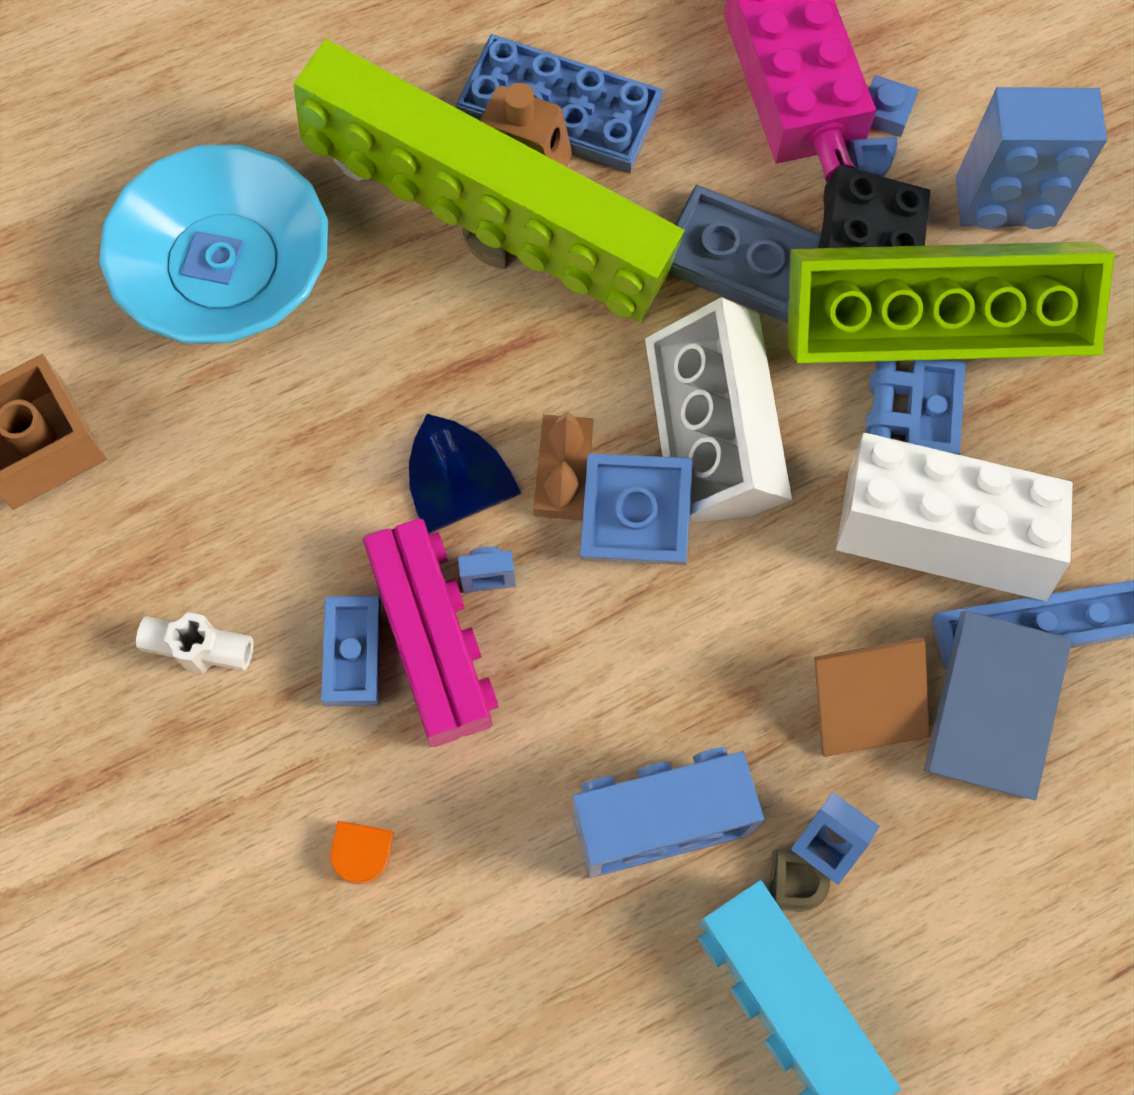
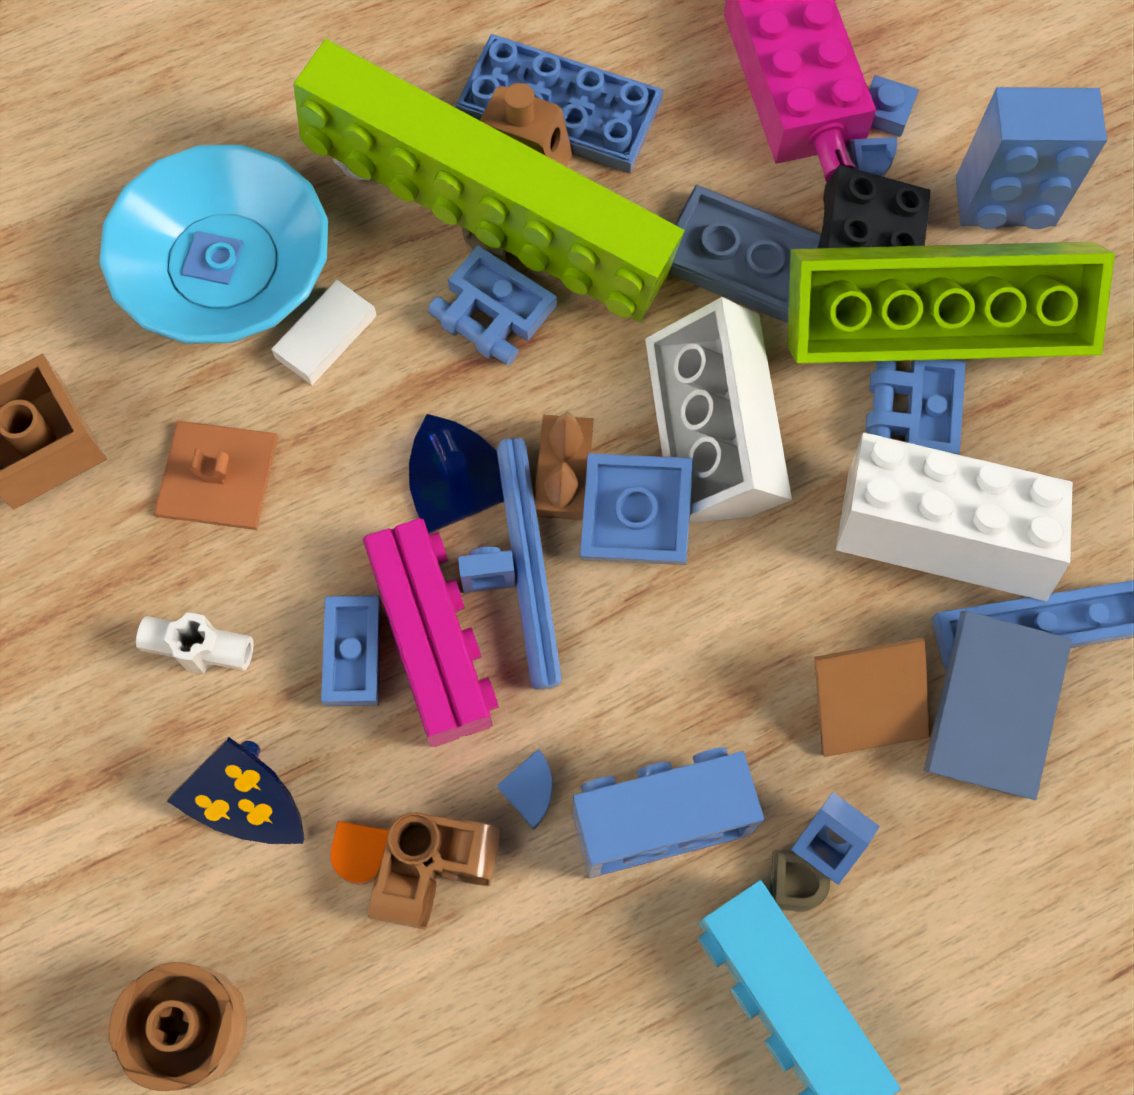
(158, 1055): none -> medium nougat brick
(216, 475): none -> nougat piece
(240, 797): none -> dark blue shield
(324, 332): none -> white tile
(407, 884): none -> medium nougat piece
(502, 294): none -> medium blue plate
(528, 564): none -> medium blue axle
(529, 789): none -> medium blue tile

